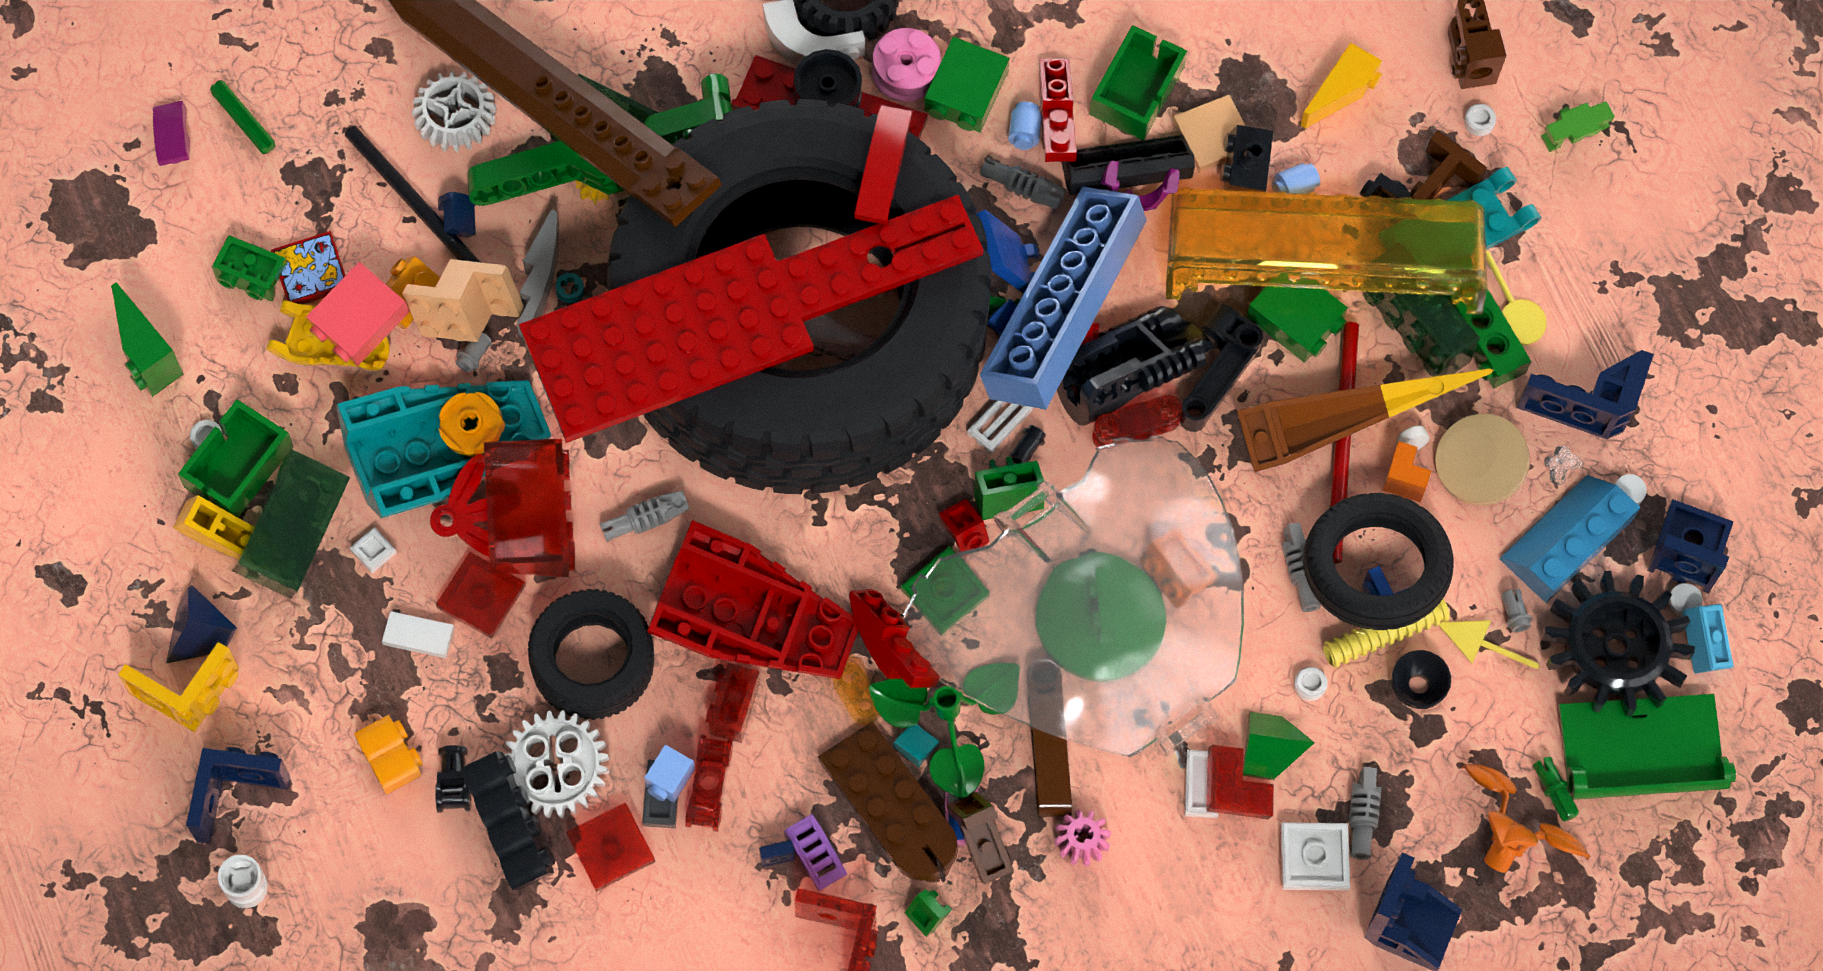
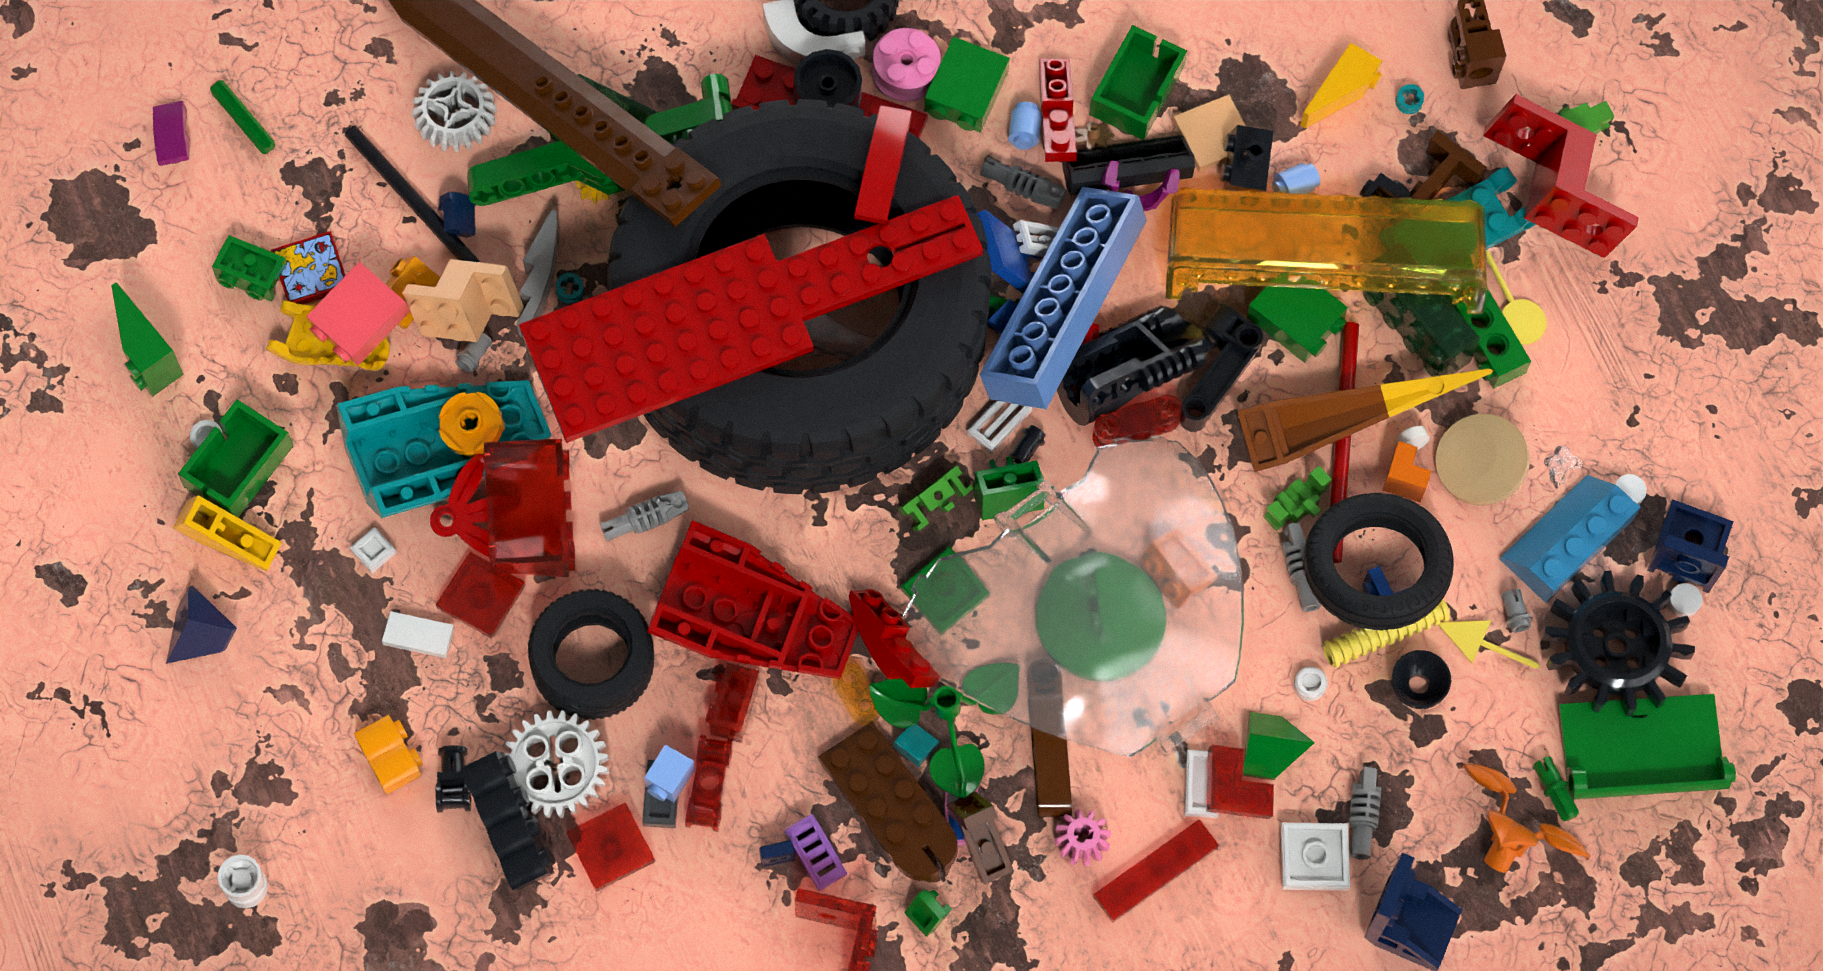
(199, 697): yellow bracket -> none
(229, 766): dark blue bracket -> none
(291, 524): clear green brick -> none
(947, 485): none -> bright green piece
(964, 526): red bracket -> none
(1033, 244): none -> white tile
(1093, 135): none -> medium nougat plant
(1156, 871): none -> clear red tile
(1298, 500): none -> bright green piece
(1406, 90): none -> teal bush
(1480, 119): white tile -> none
(1560, 176): none -> red bracket
(1602, 411): dark blue bracket -> none
(1709, 636): medium azure slope -> none

